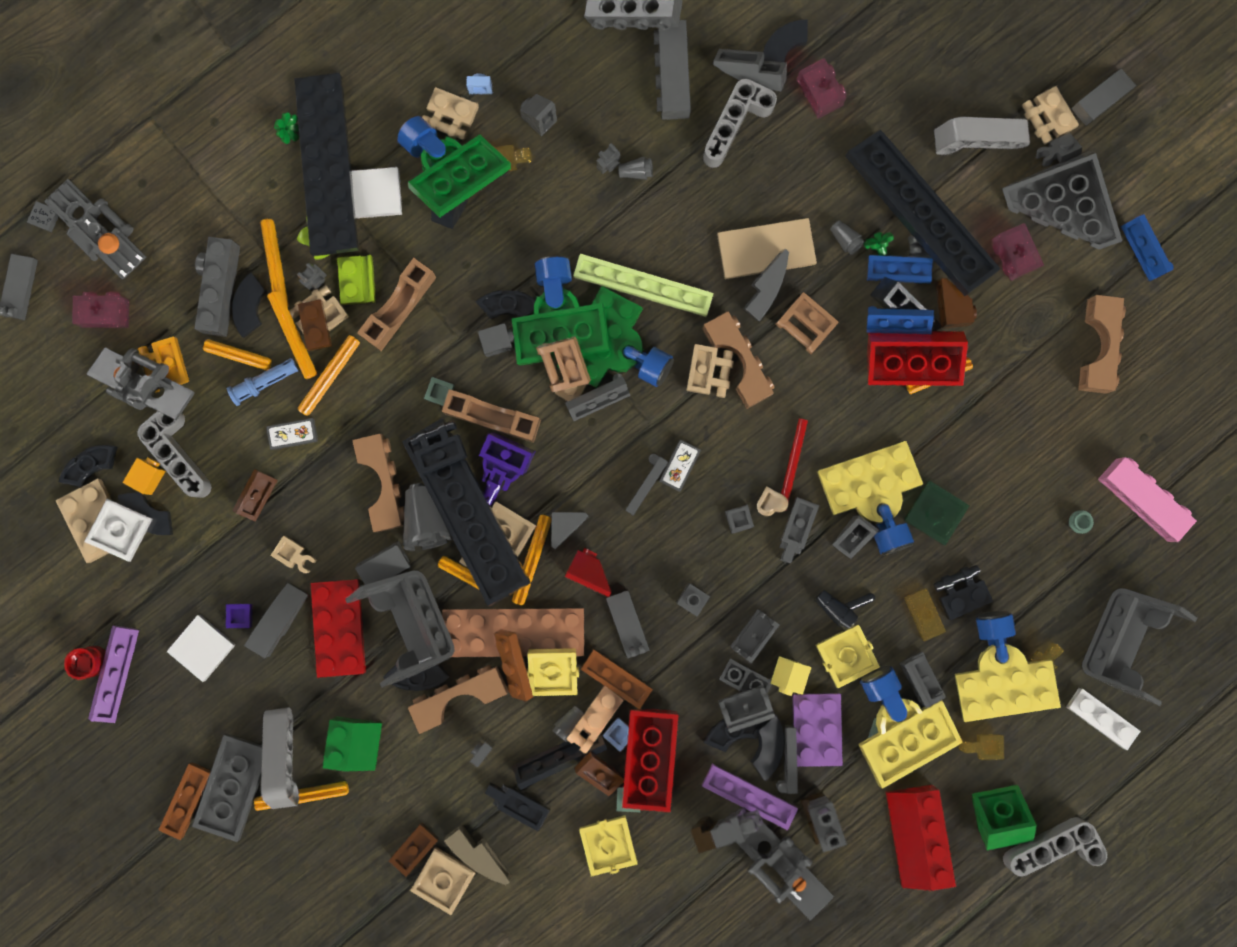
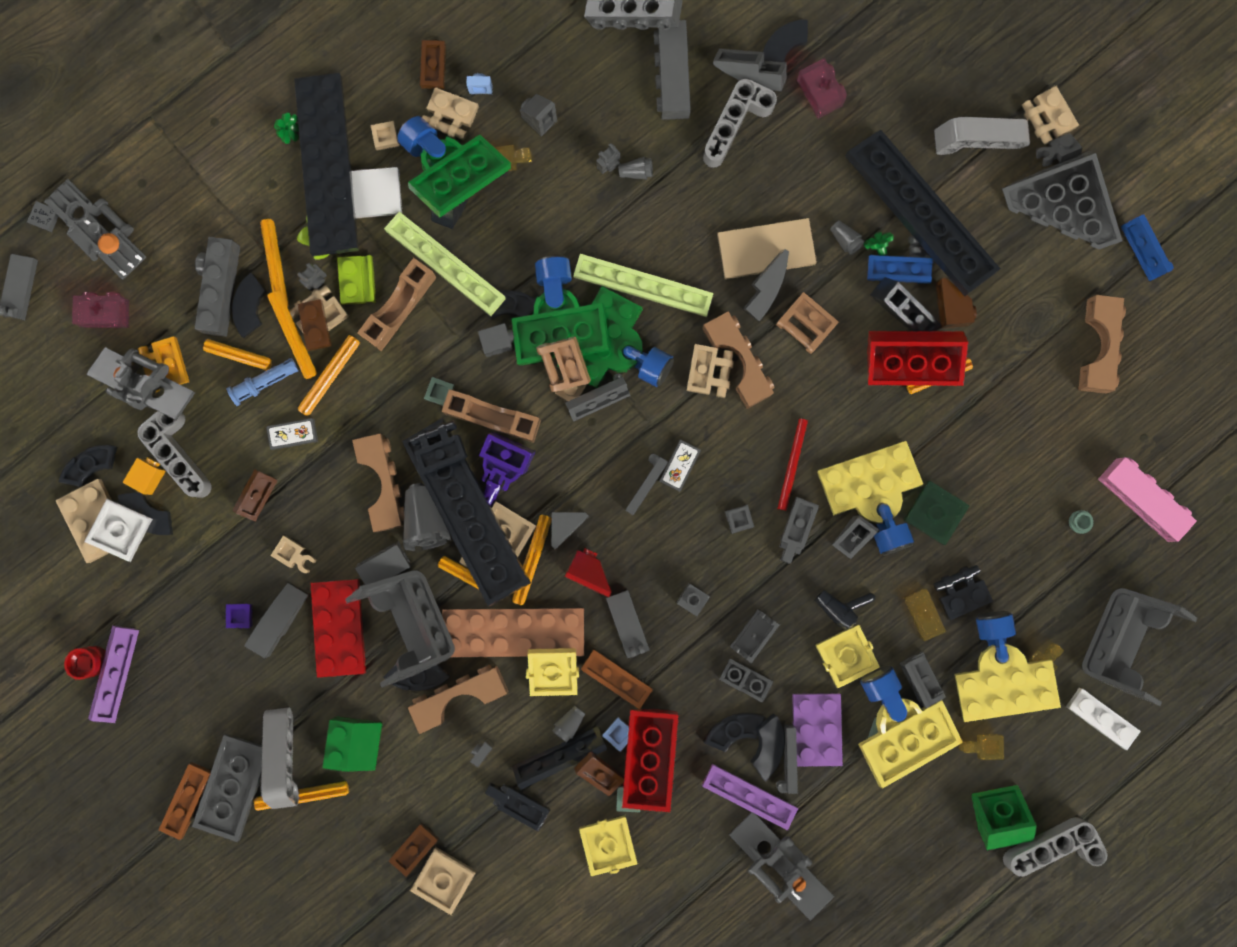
(201, 648): white tile -> none
(385, 135): none -> tan plate
(432, 64): none -> reddish brown plate
(445, 263): none -> yellowish green plate
(477, 855): dark tan slope -> none
(513, 665): dark orange plate -> none
(595, 719): light nougat plate -> none
(723, 832): dark grey hips -> none
(746, 709): dark grey hinge -> none
(771, 501): tan tile -> none
(790, 676): light yellow brick -> none
(824, 823): dark grey hips -> none
(899, 321): blue hinge -> none
(920, 838): red slope -> none
(1020, 241): clear pink brick -> none
(1103, 97): dark grey slope -> none

